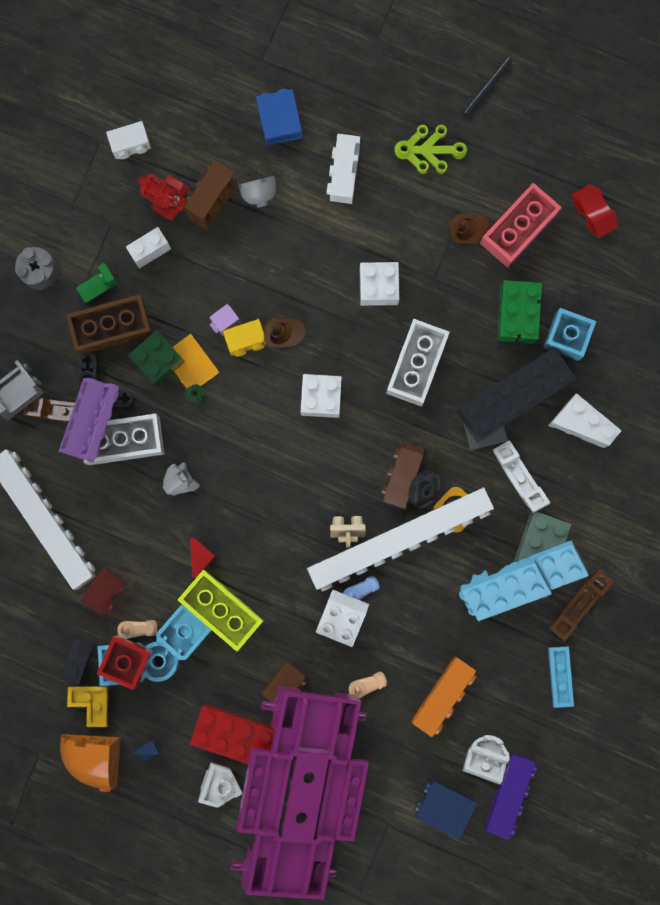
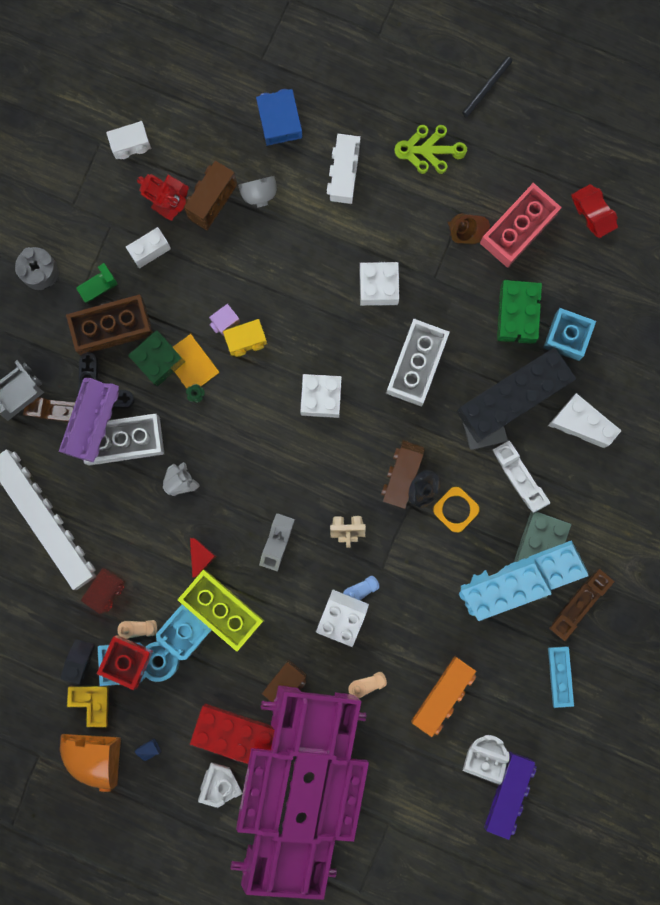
(277, 542): none -> light grey brick
(283, 332): reddish brown piece -> none
(400, 538): white brick -> none
(445, 808): dark blue brick -> none

